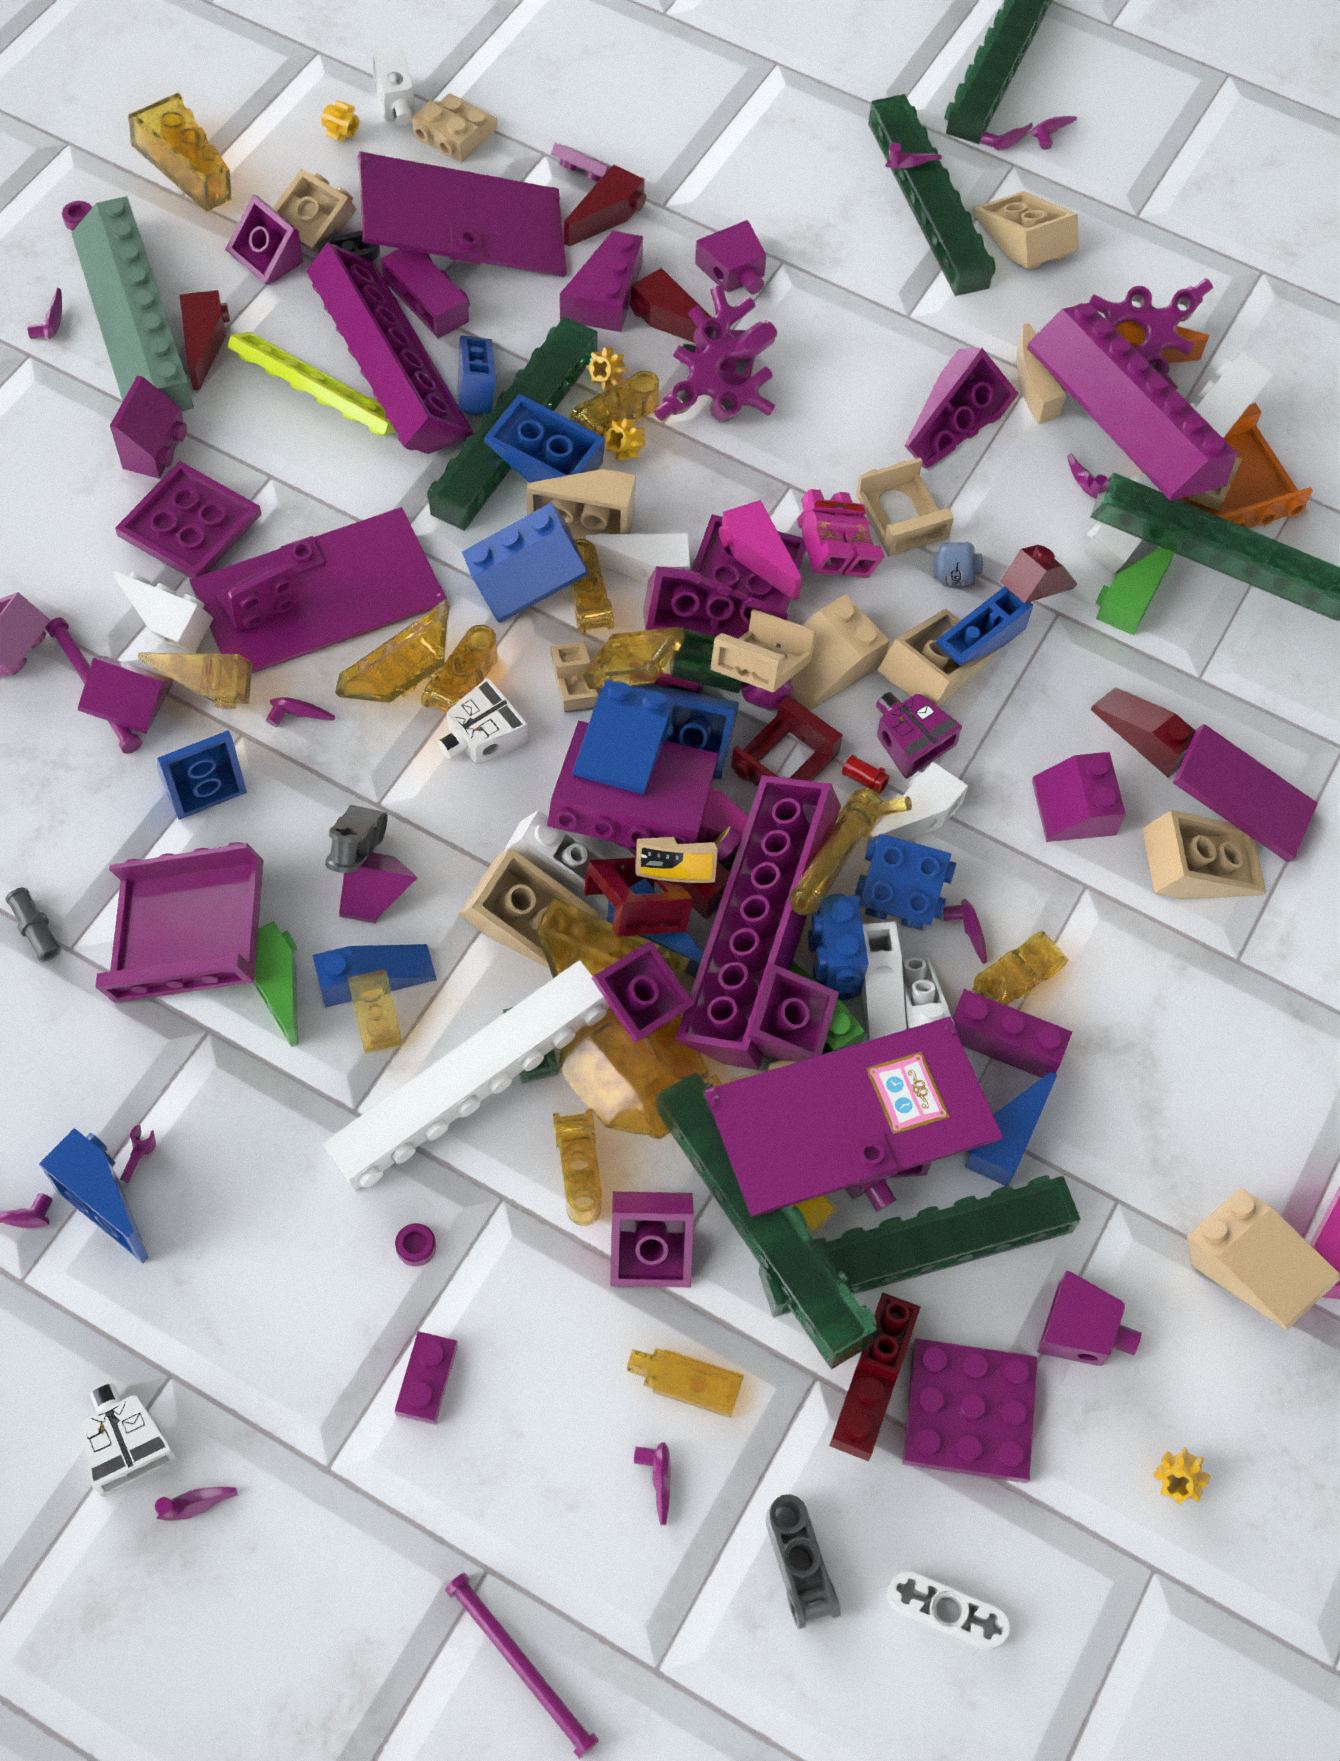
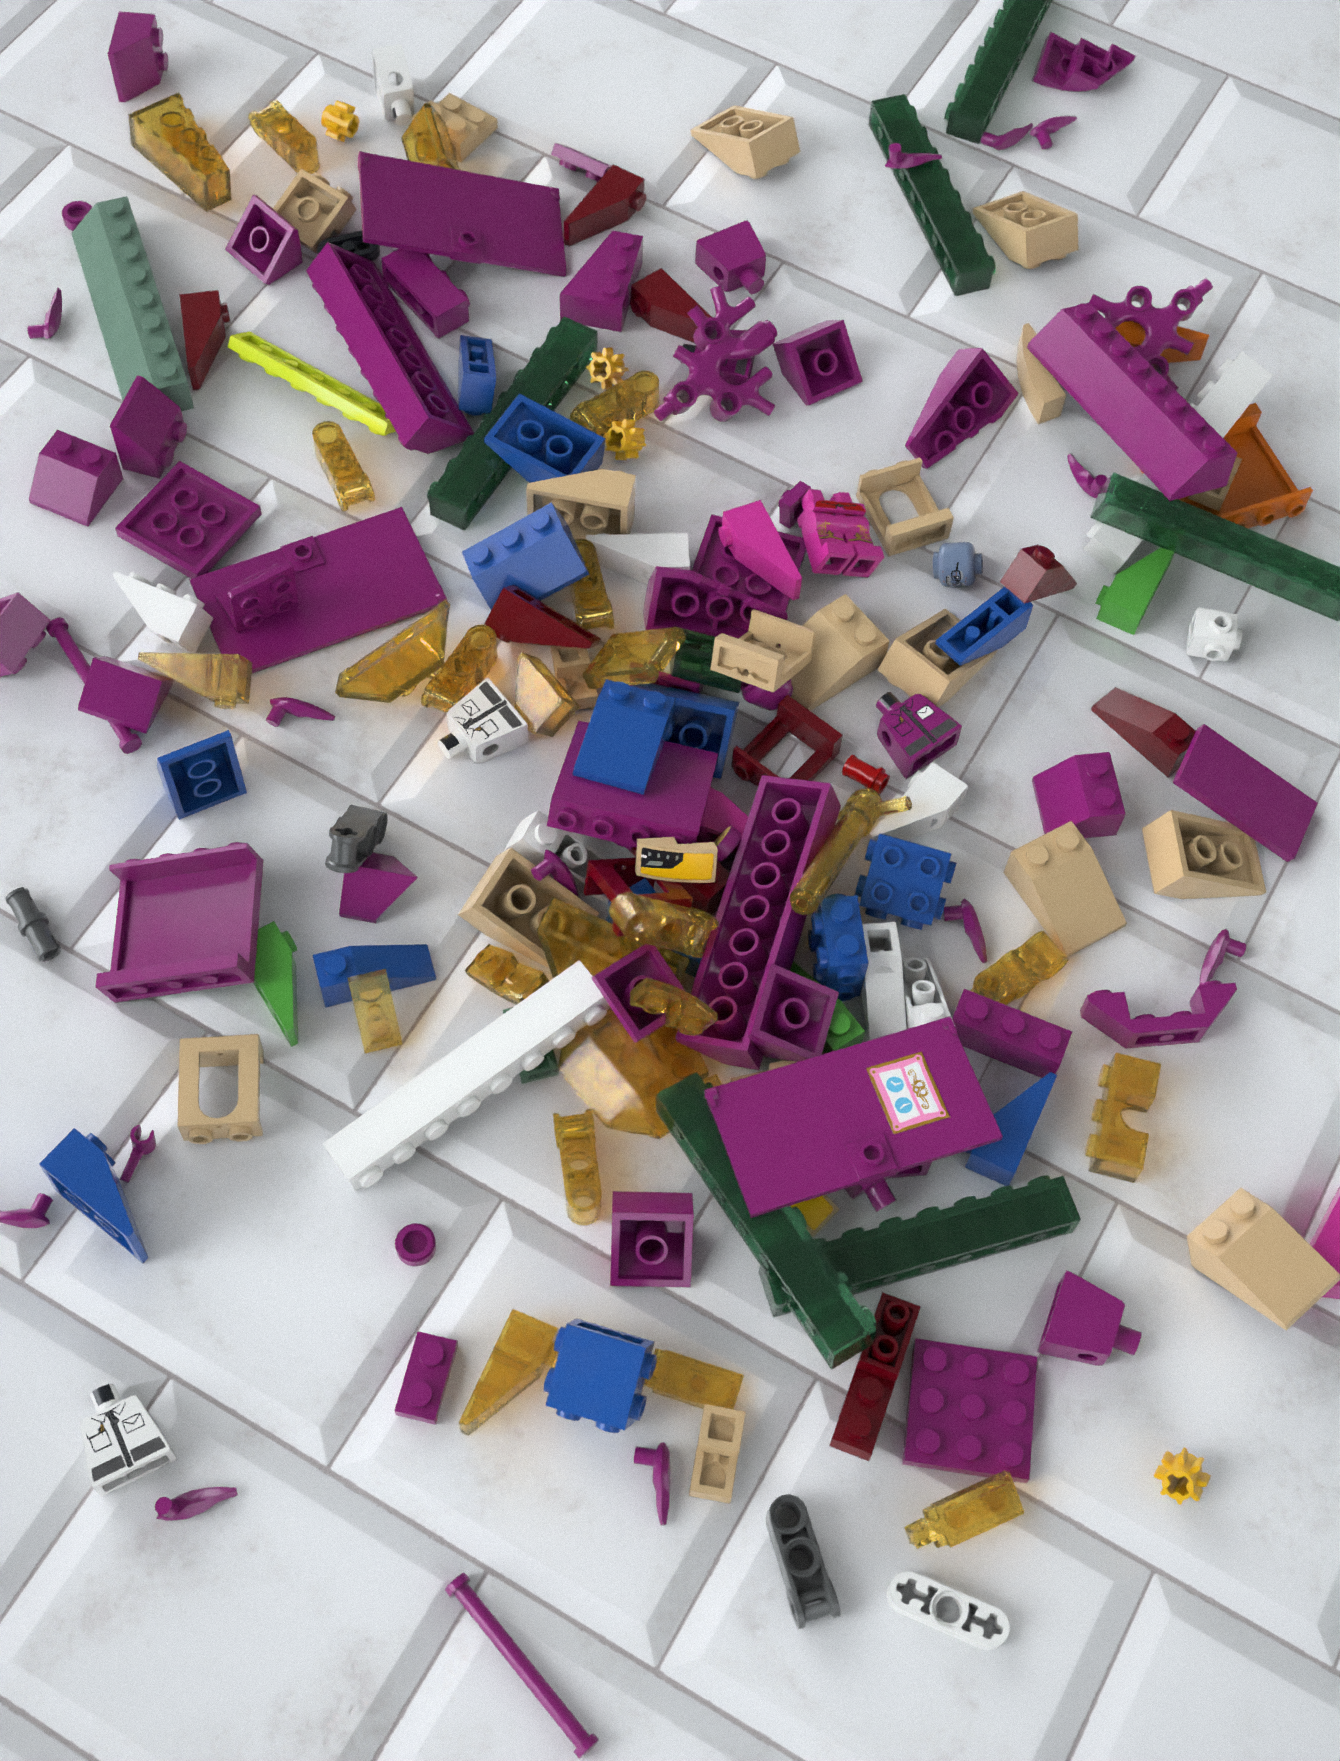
(74, 478): none -> magenta slope
(136, 54): none -> magenta slope
(212, 1052): none -> tan panel
(286, 137): none -> clear yellow piece
(341, 466): none -> clear yellow piece
(429, 140): none -> clear yellow slope
(504, 975): none -> clear yellow slope
(513, 1366): none -> clear yellow slope
(527, 620): none -> dark red slope
(541, 697): none -> clear yellow slope
(554, 865): none -> magenta bar
(599, 1375): none -> blue brick
(662, 923): none -> clear yellow piece
(681, 1008): none -> clear yellow slope
(717, 1453): none -> tan slope
(749, 139): none -> tan slope
(791, 504): none -> magenta plate
(818, 361): none -> magenta slope
(967, 1513): none -> clear yellow hinge
(1065, 888): none -> tan slope
(1079, 65): none -> magenta slope
(1111, 1016): none -> magenta slope
(1116, 1147): none -> clear yellow arch
(1213, 634): none -> white brick
(1216, 953): none -> magenta bar

